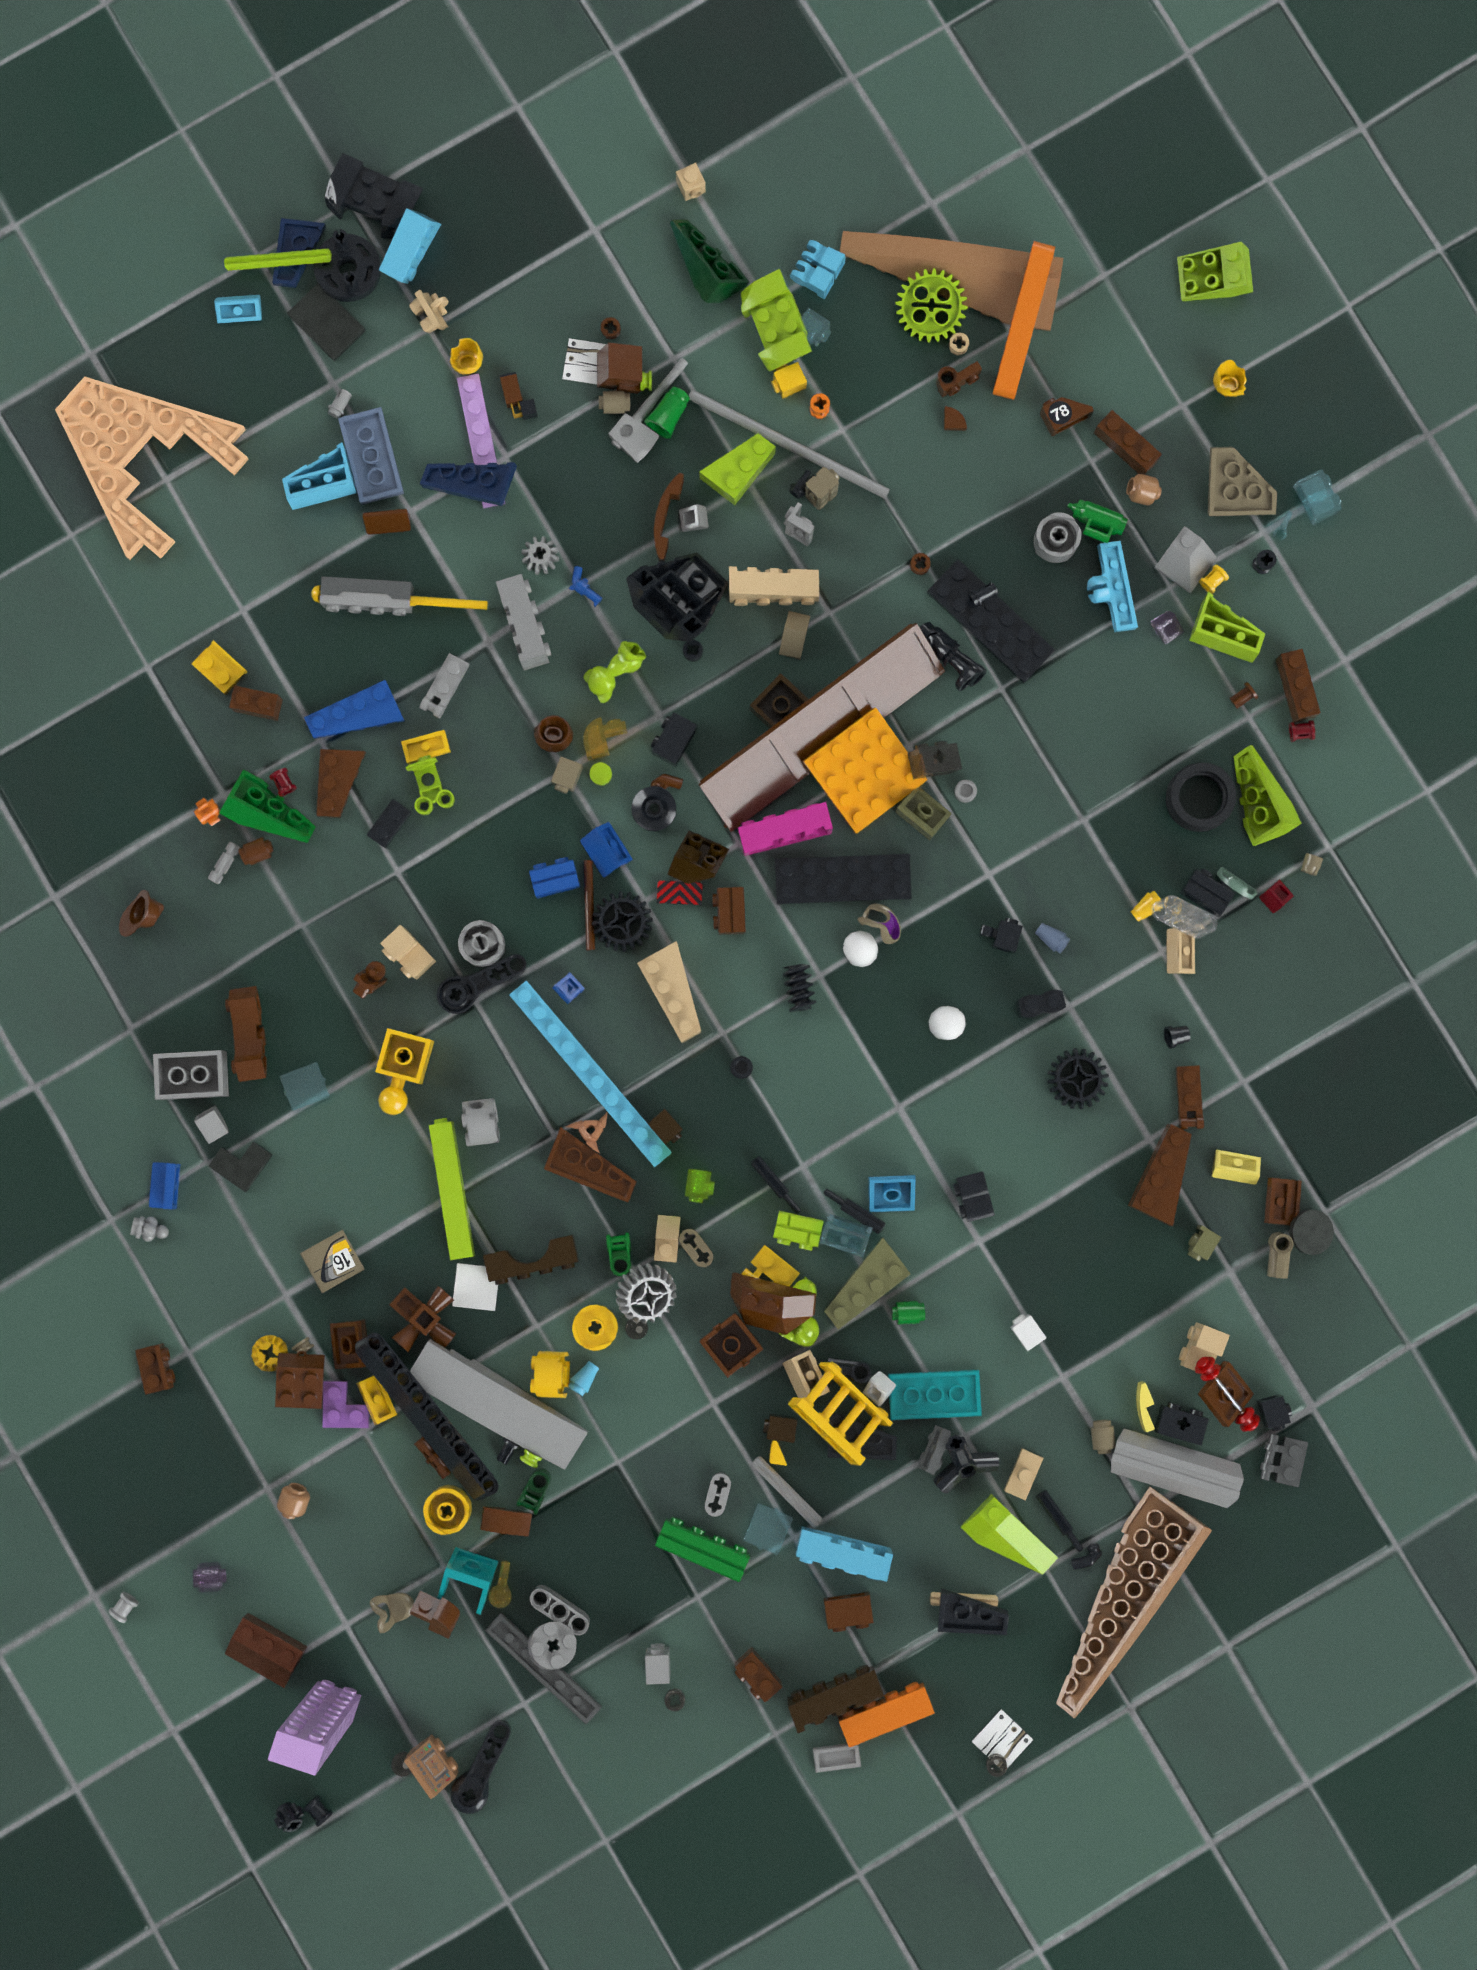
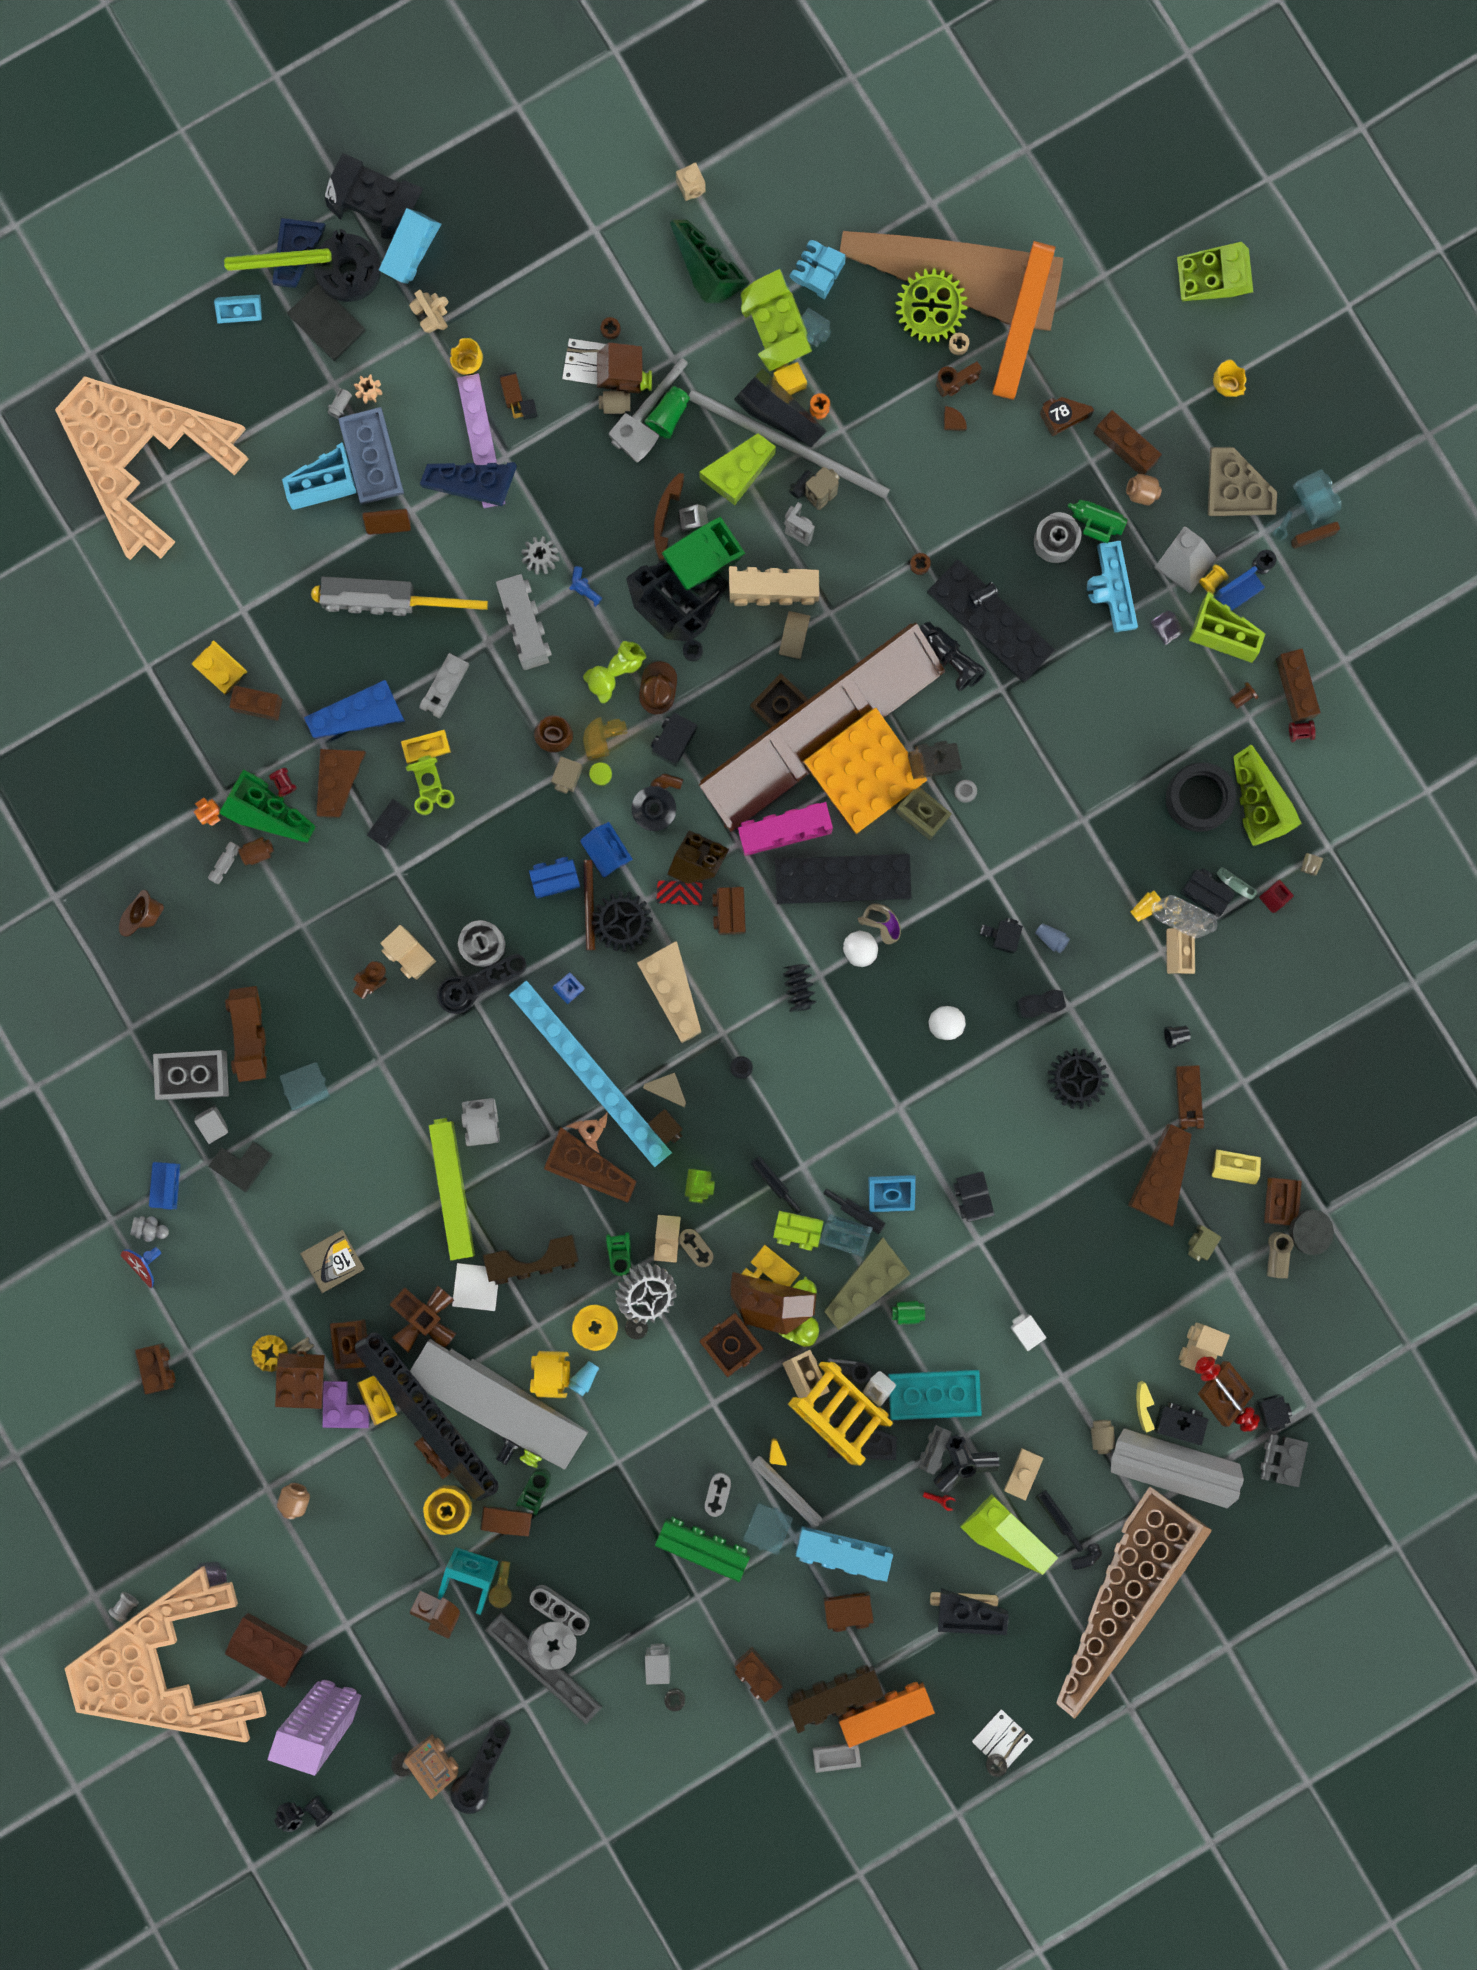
(125, 1679): none -> light nougat wing
(140, 1264): none -> shield
(372, 393): none -> light nougat gear
(393, 1098): yellow brick -> none
(399, 1607): dark tan piece -> none
(658, 687): none -> reddish brown piece
(668, 1088): none -> dark tan slope
(704, 553): none -> green slope
(773, 405): none -> black wedge
(780, 1428): dark brown brick -> none
(942, 1500): none -> red hand
(1240, 589): none -> blue panel
(1315, 534): none -> reddish brown tile

